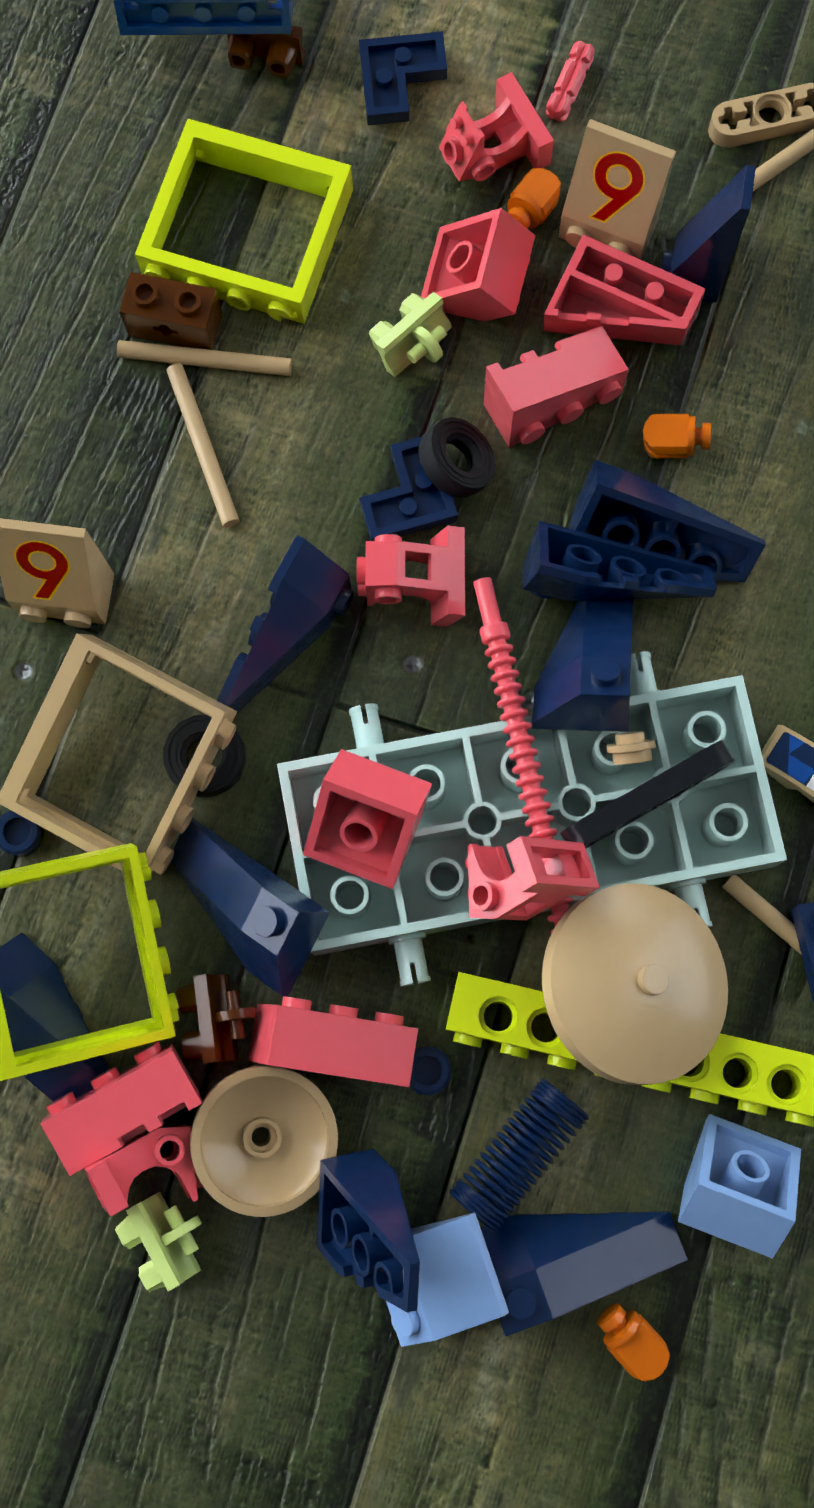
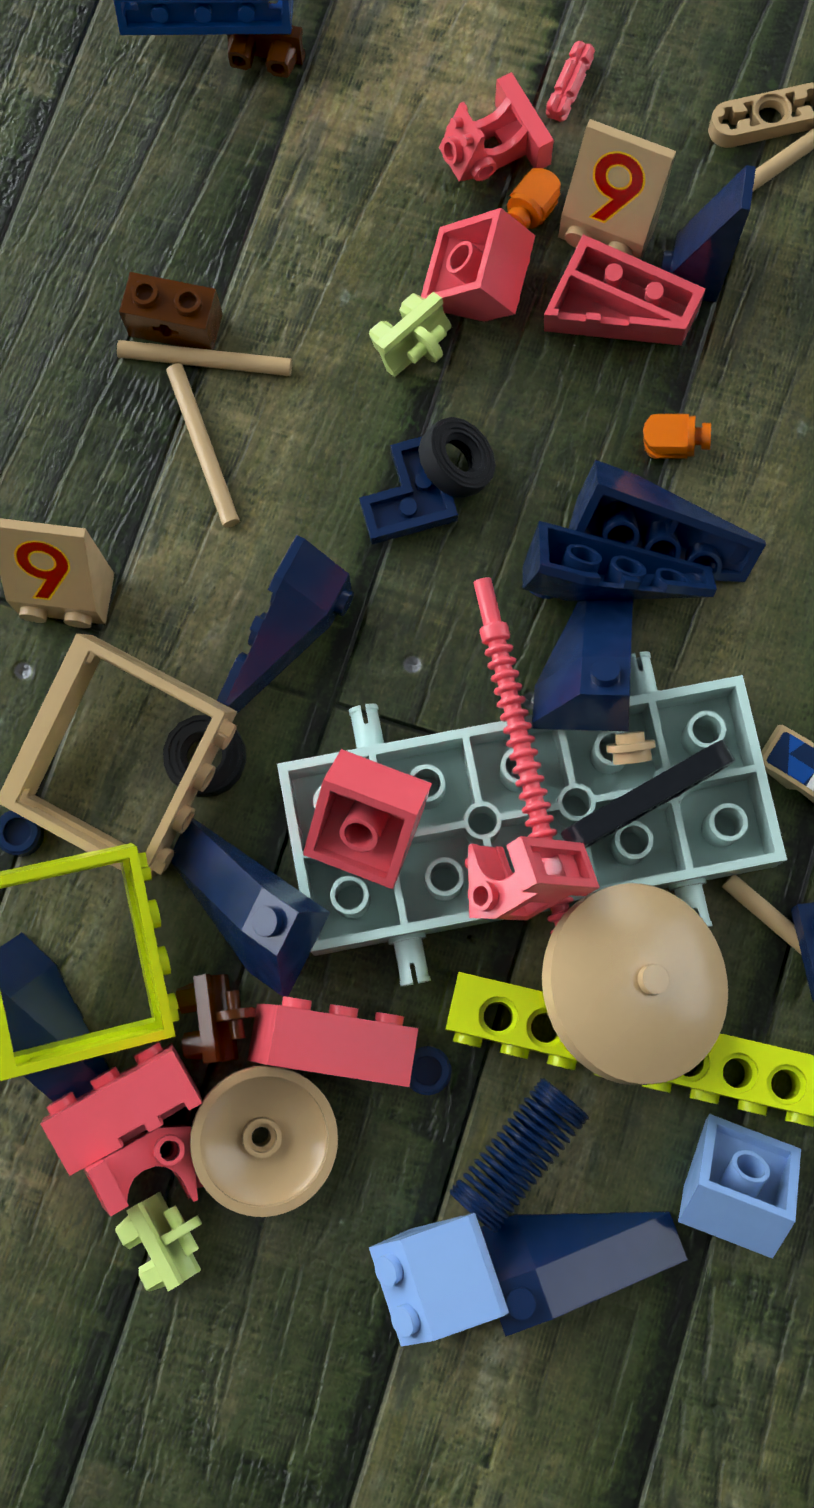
(266, 162): neon yellow window -> none
(367, 1226): dark blue wedge -> none
(384, 580): coral tile -> none
(393, 63): dark blue plate -> none
(553, 386): coral wedge -> none
(634, 1343): orange arm -> none

